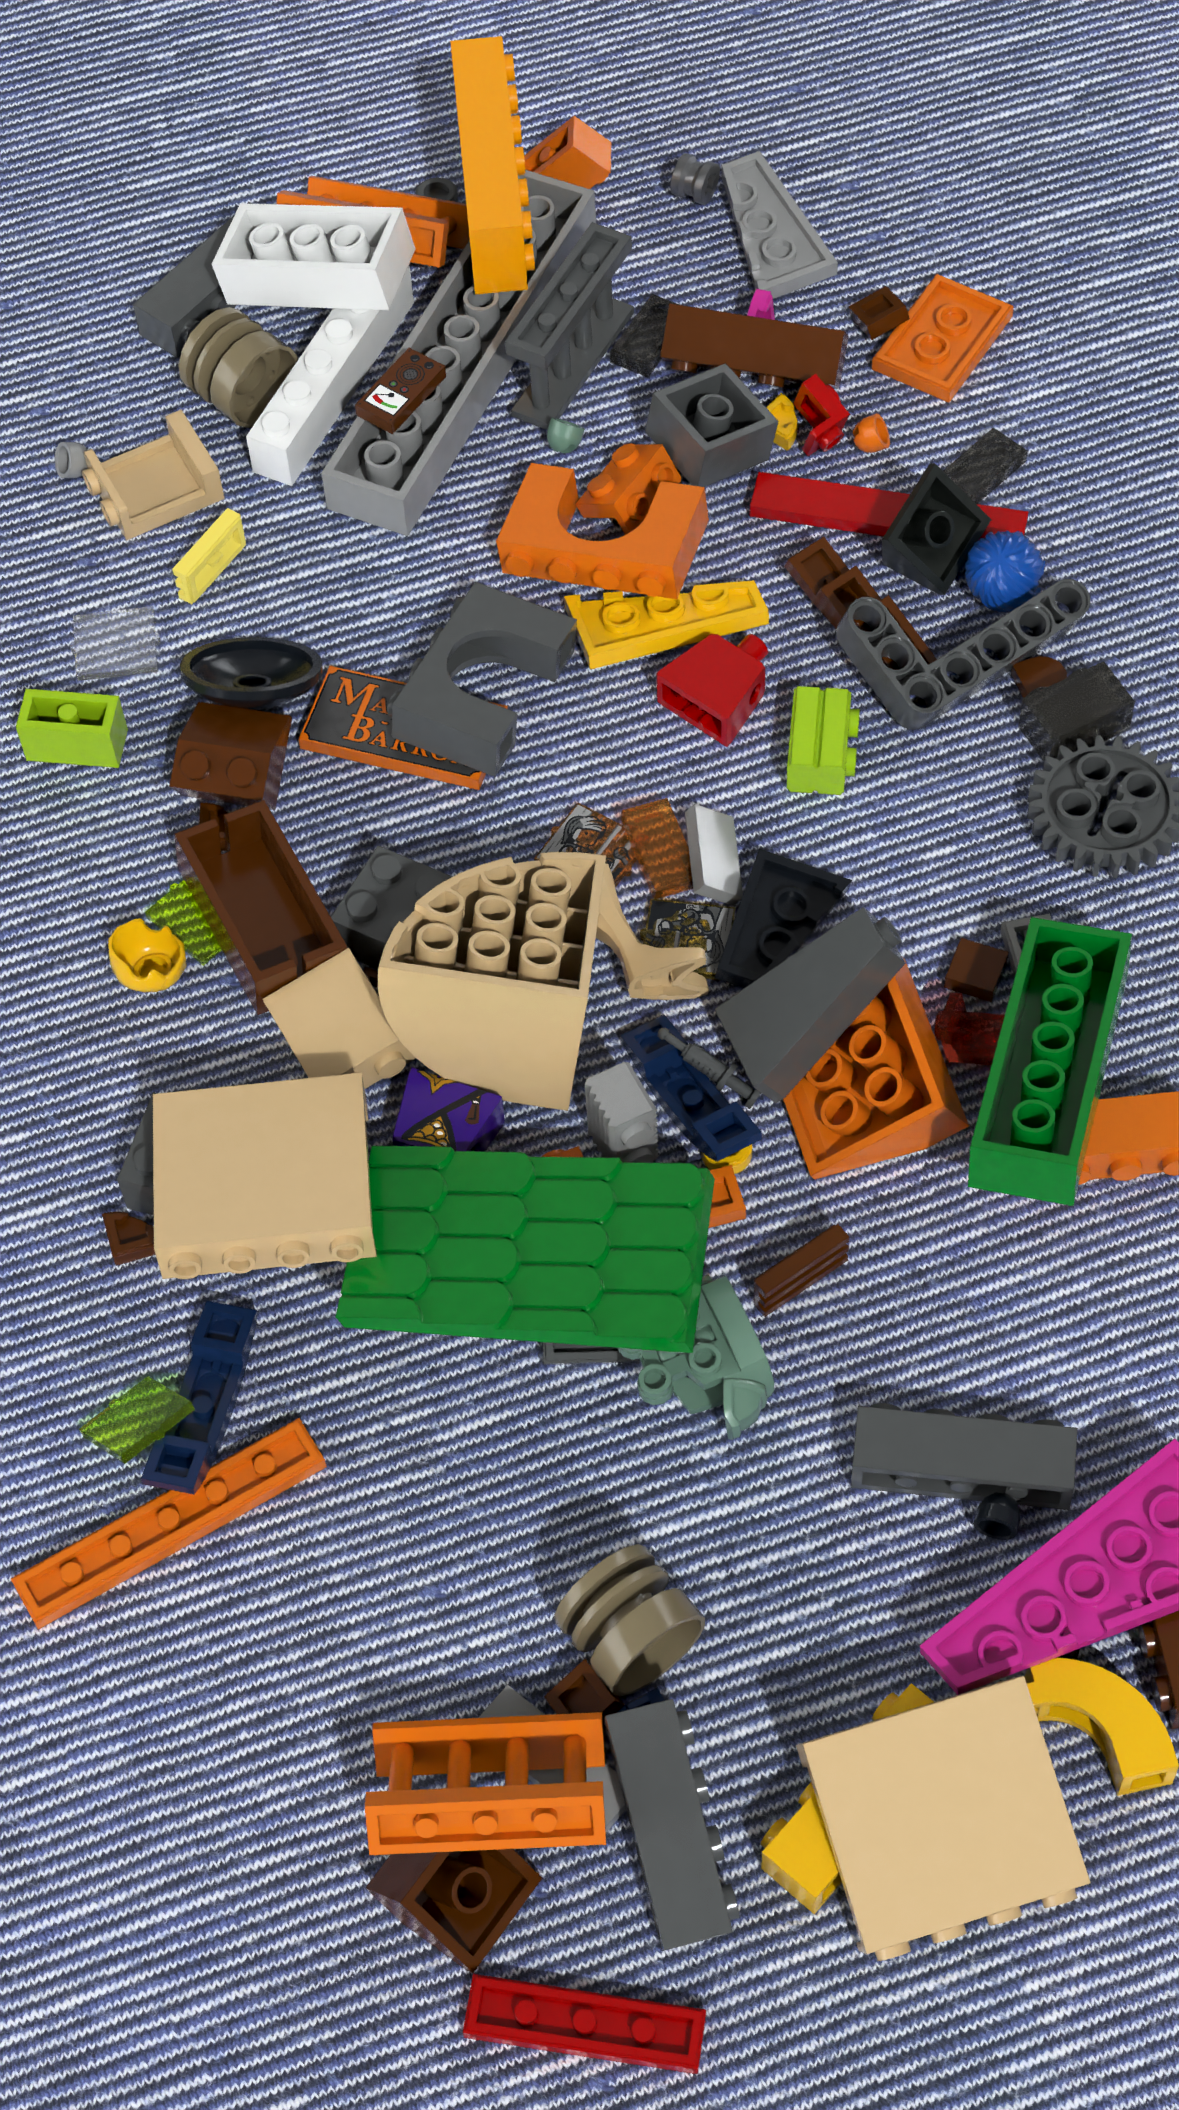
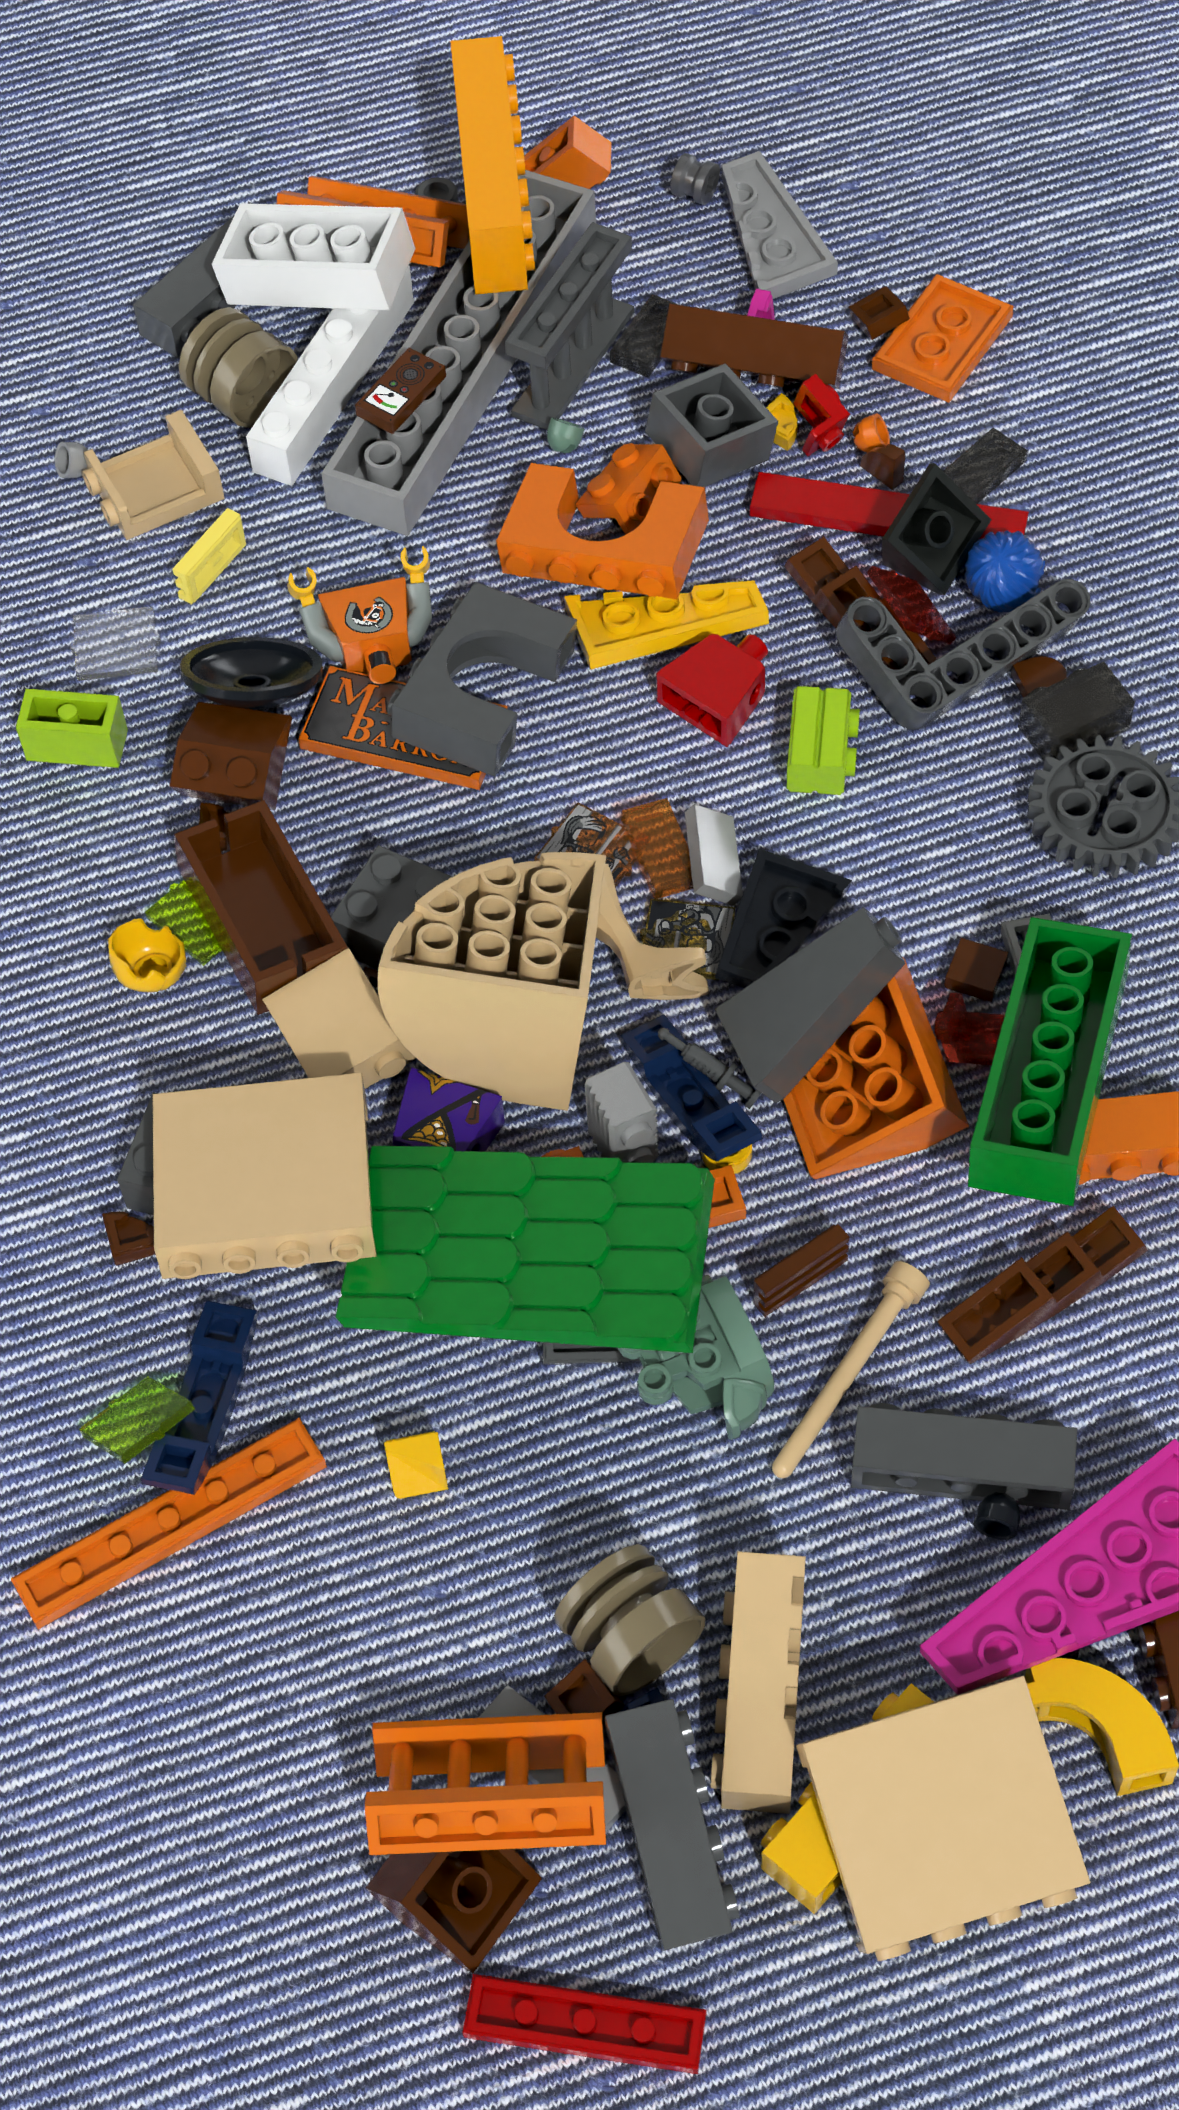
(369, 624): none -> torso
(416, 1465): none -> yellow slope
(761, 1685): none -> tan wedge
(885, 464): none -> reddish brown tile
(902, 1287): none -> tan piece
(911, 605): none -> clear red piece
(1043, 1286): none -> reddish brown slope

